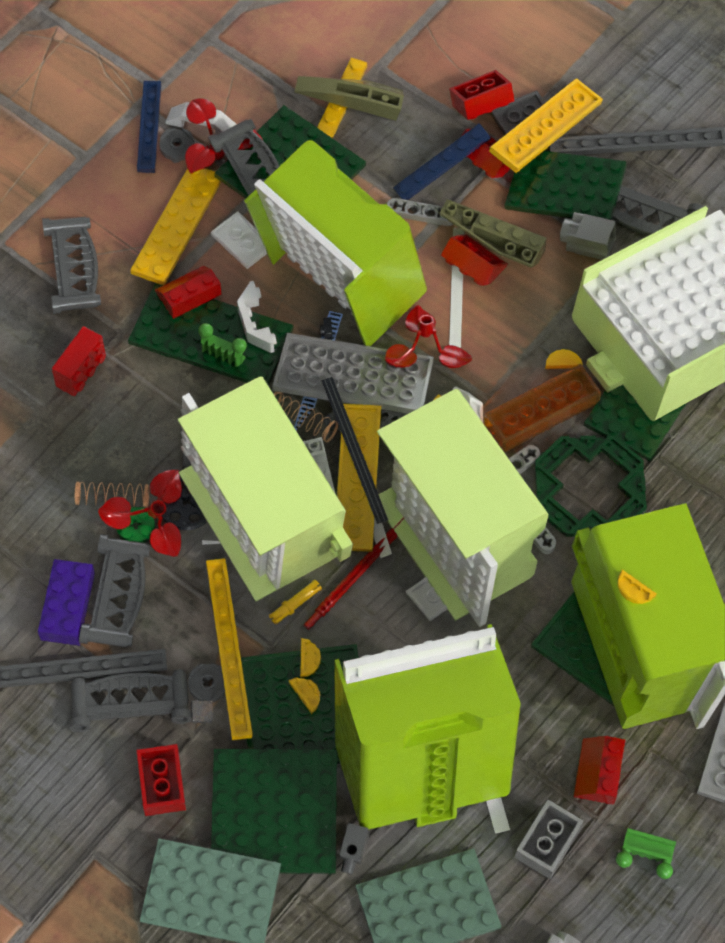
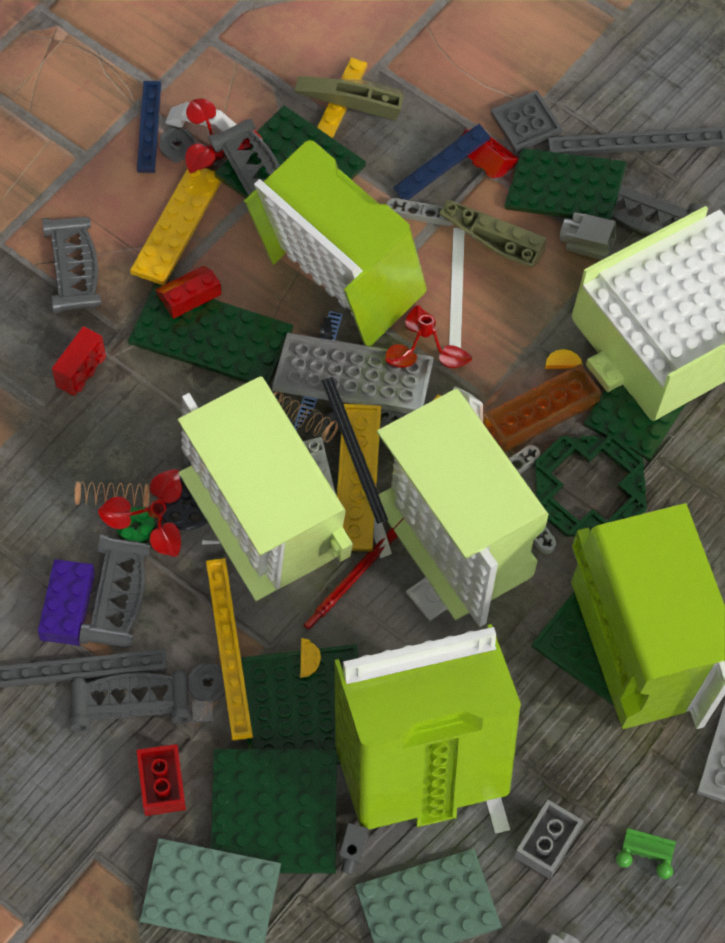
(221, 347): bright green gear -> none
(240, 239): white tile -> none
(262, 337): white slope -> none
(288, 607): yellow pin -> none
(307, 692): yellow tile -> none
(473, 259): red slope -> none
(482, 94): red brick -> none
(545, 125): yellow plate -> none
(599, 769): red slope -> none
(633, 589): yellow tile -> none

